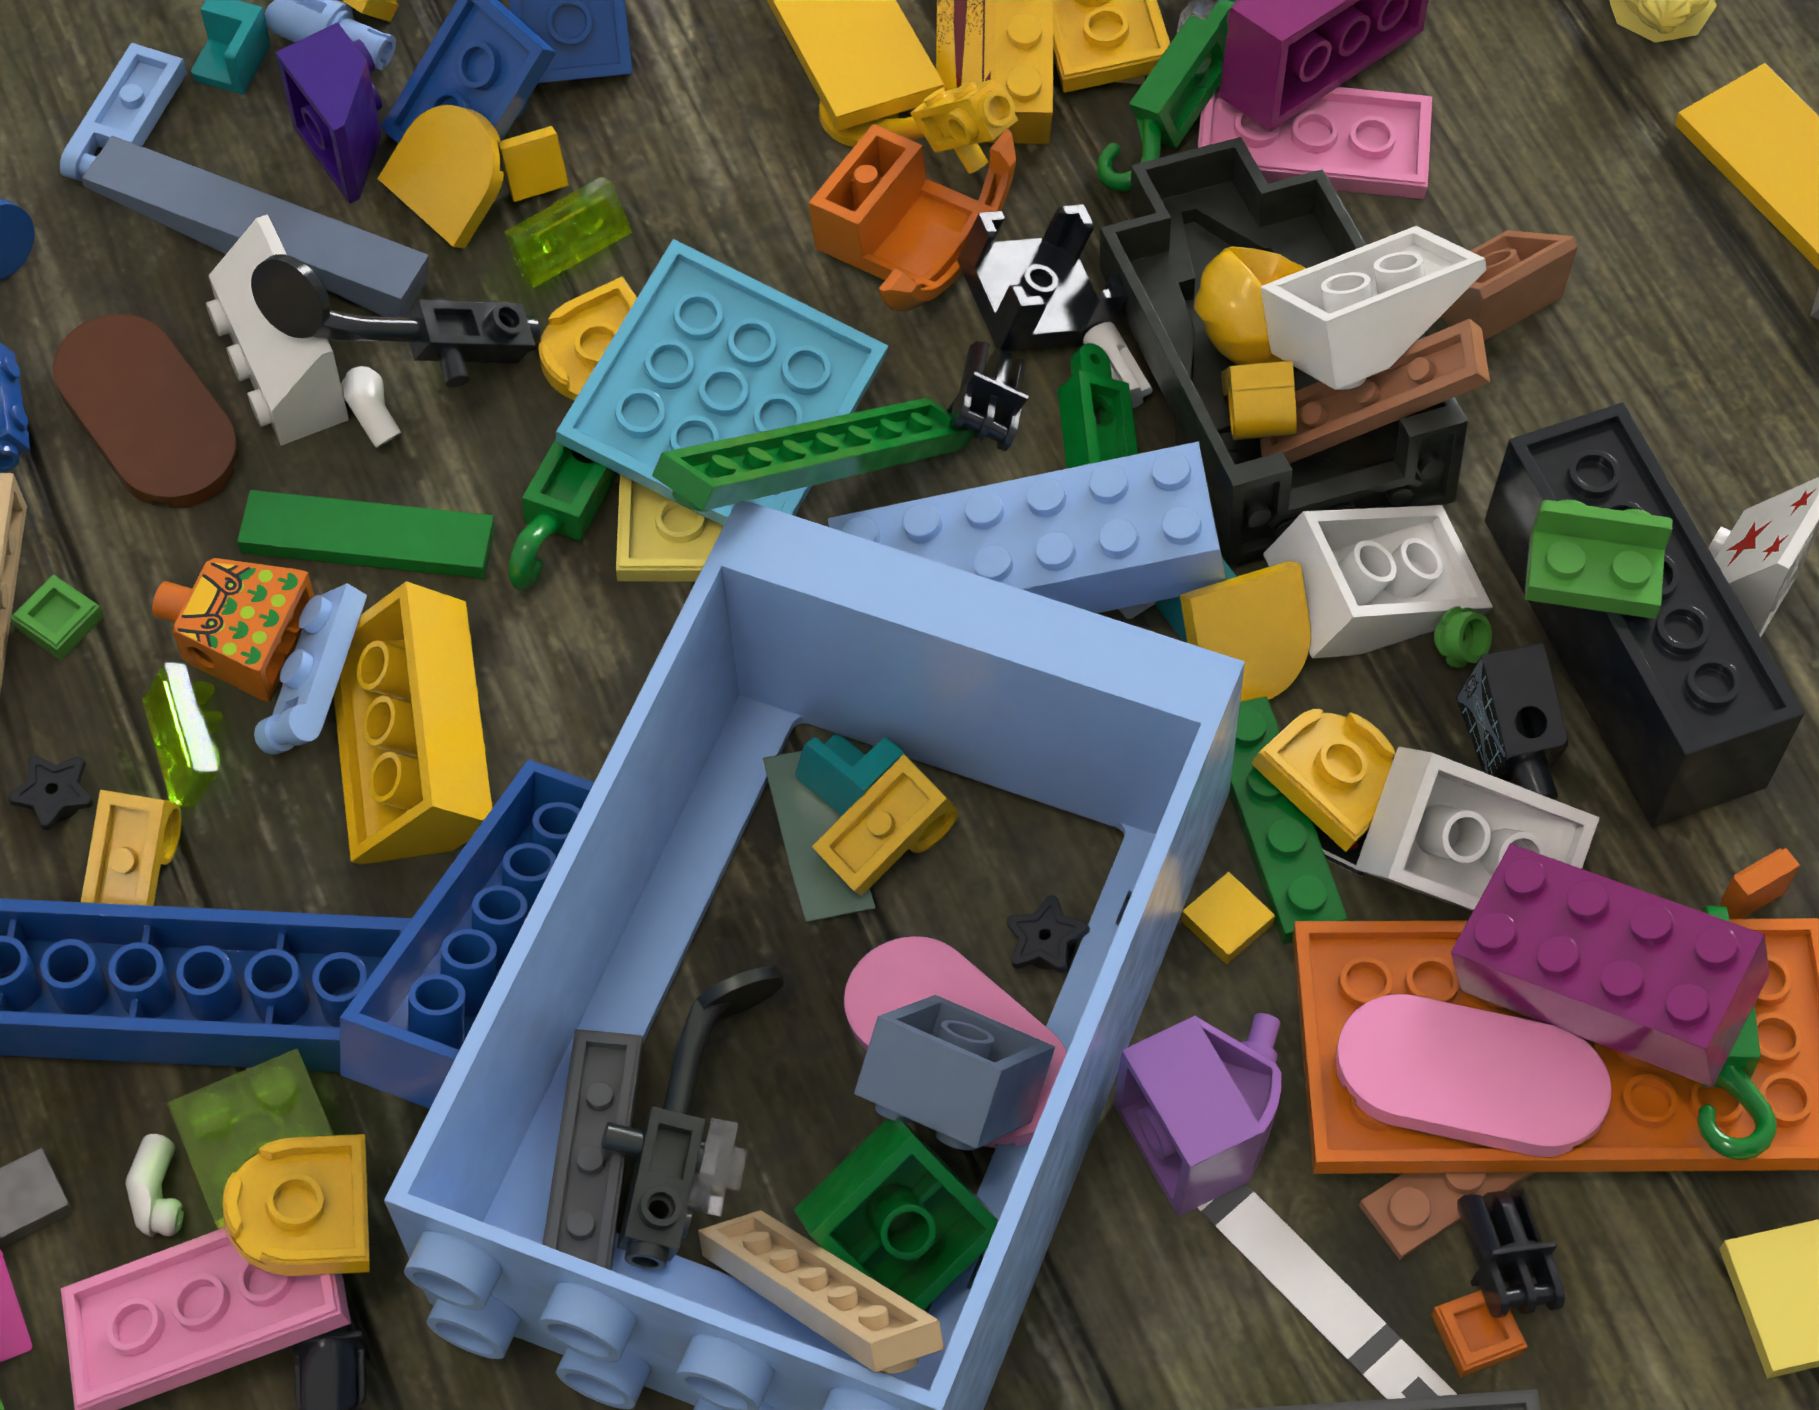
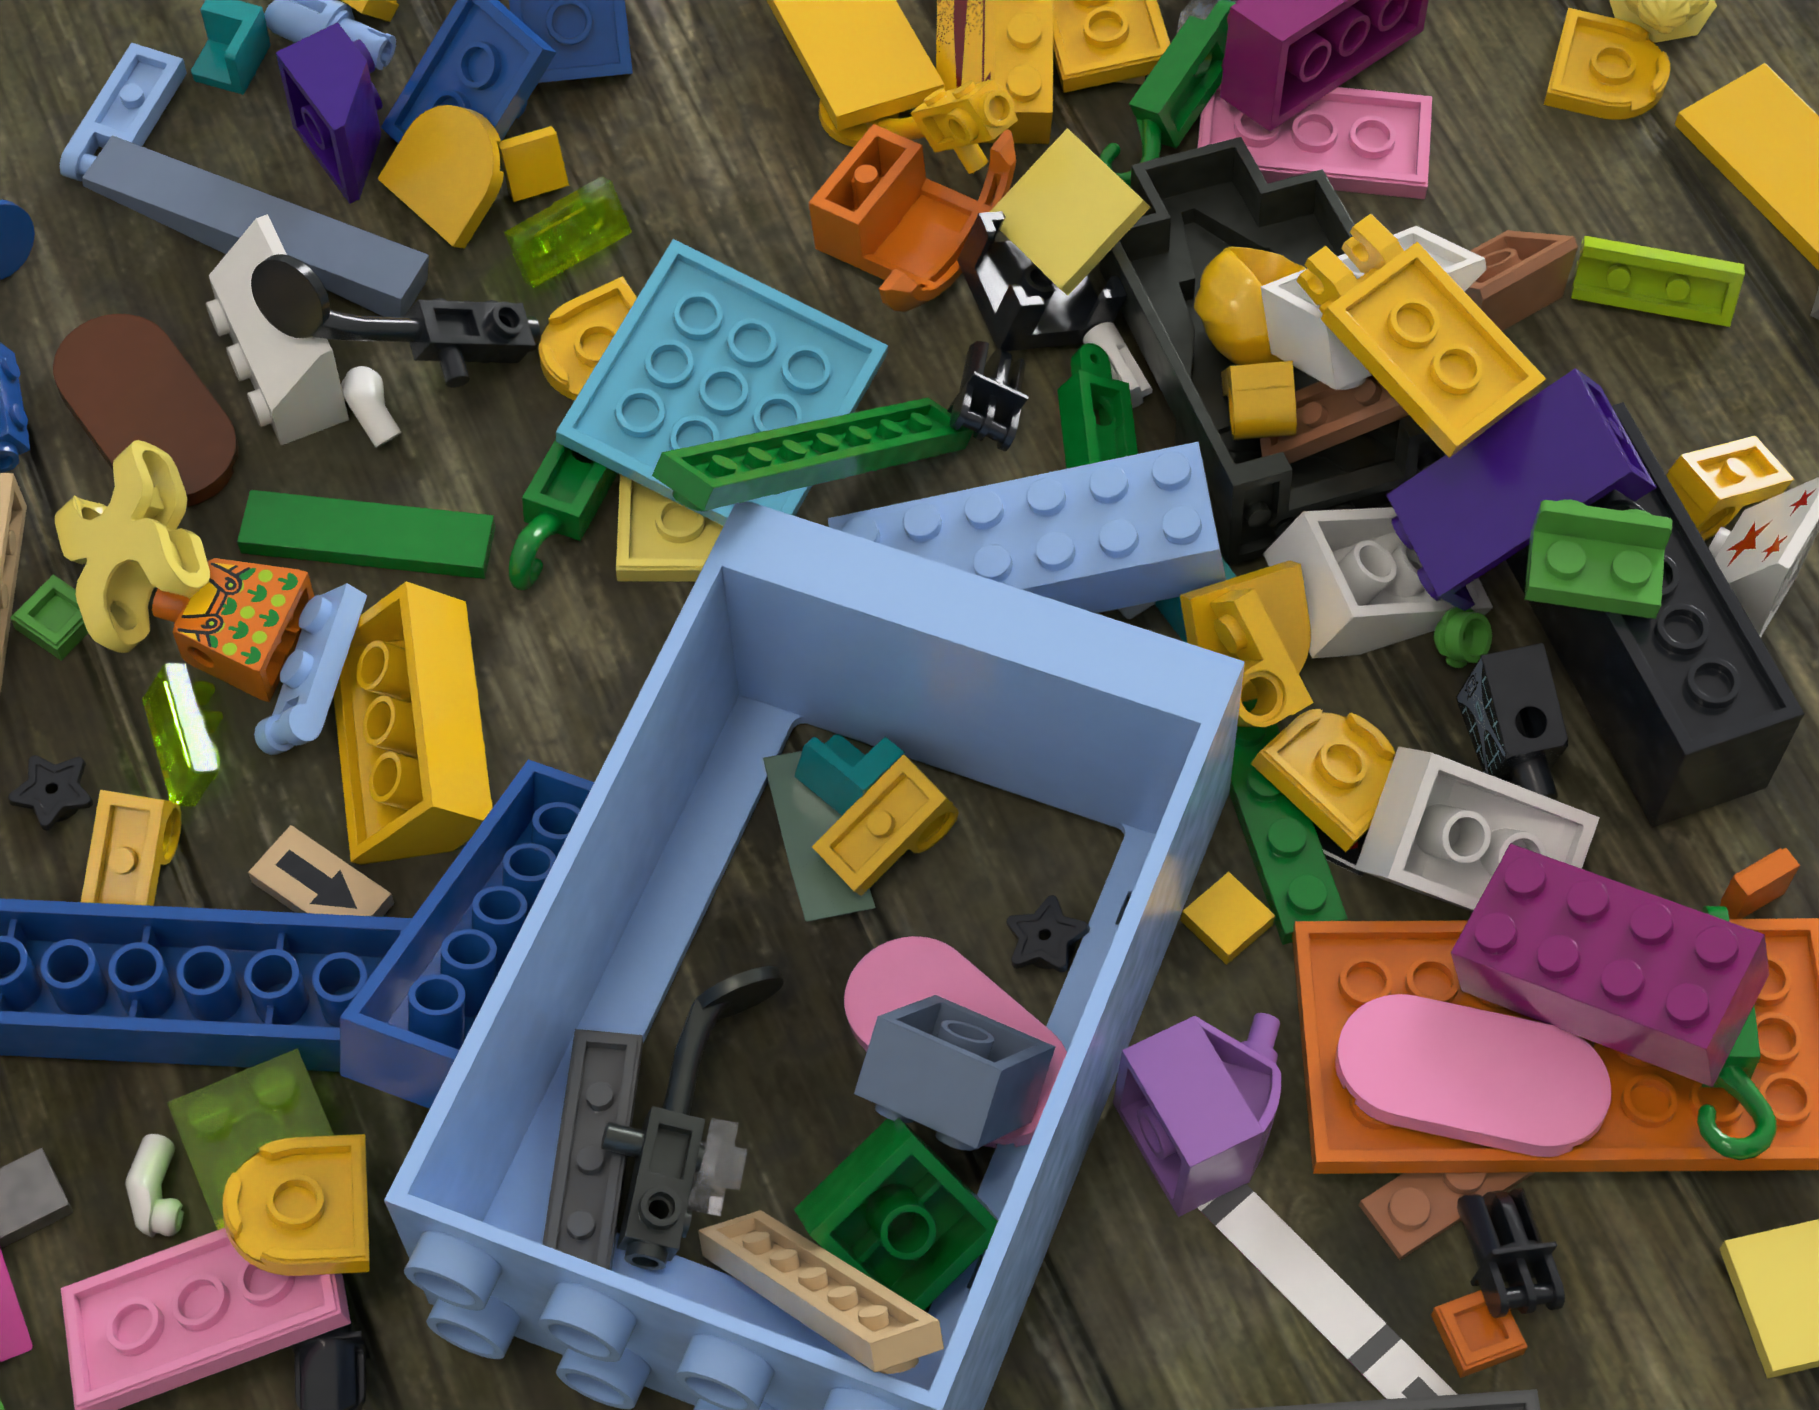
(131, 547): none -> light yellow piece
(315, 880): none -> tan tile
(1069, 211): none -> light yellow tile
(1249, 633): none -> yellow plate
(1419, 335): none -> yellow tile
(1484, 499): none -> dark purple panel
(1606, 68): none -> yellow tile
(1657, 281): none -> lime hinge
(1724, 479): none -> yellow plate

